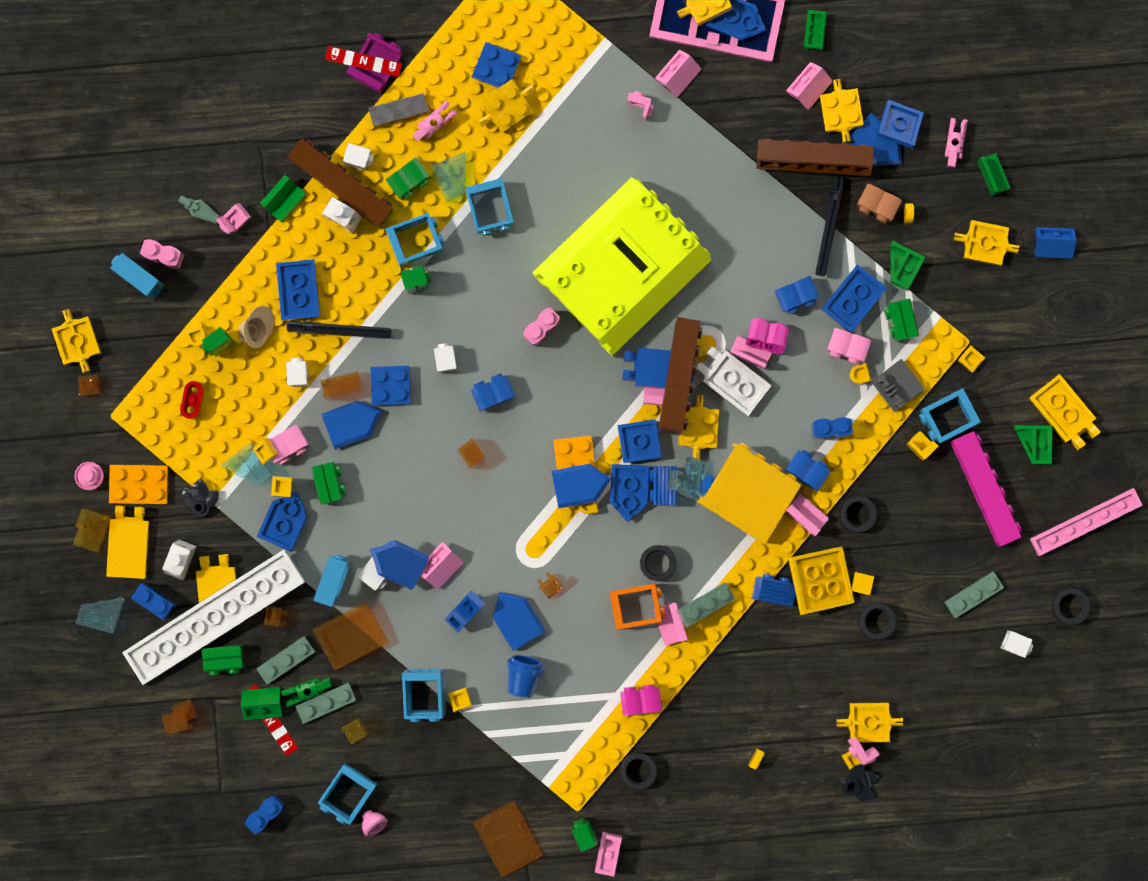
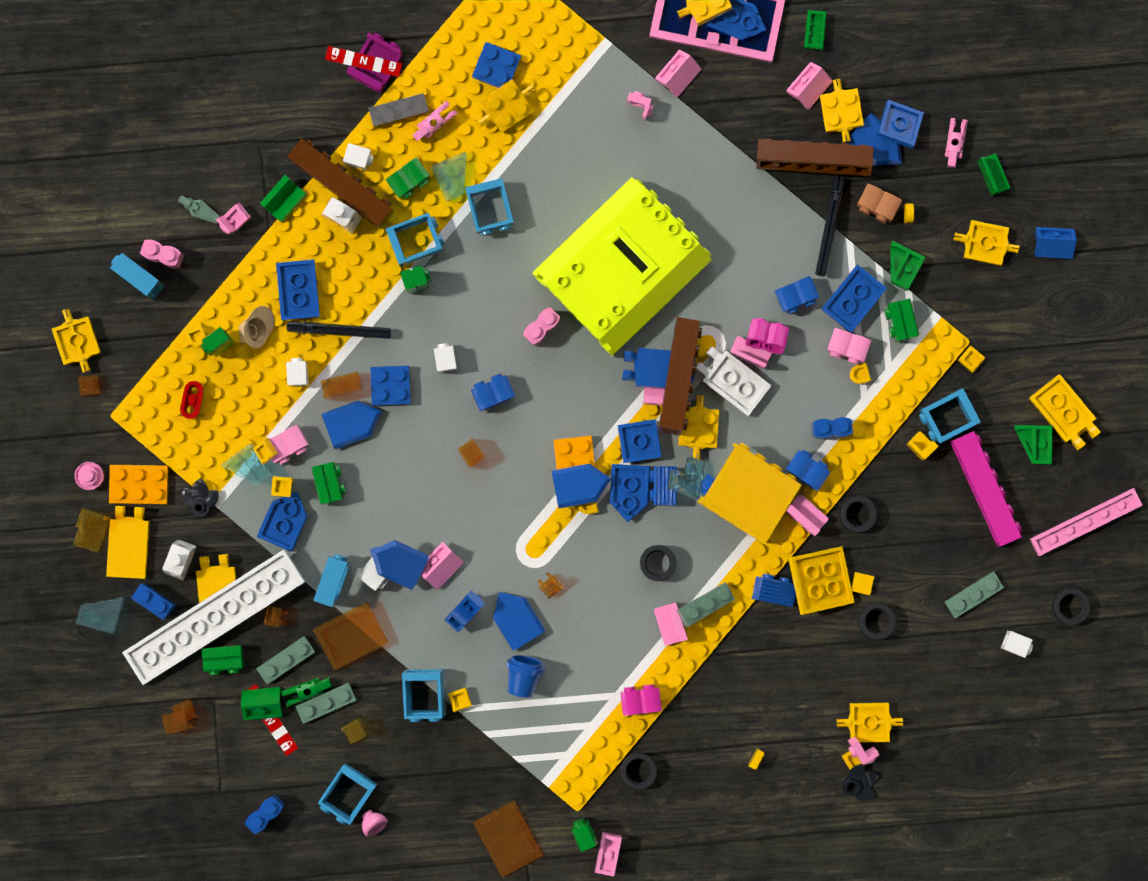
(617, 609): orange window -> none
(897, 385): dark grey hinge -> none

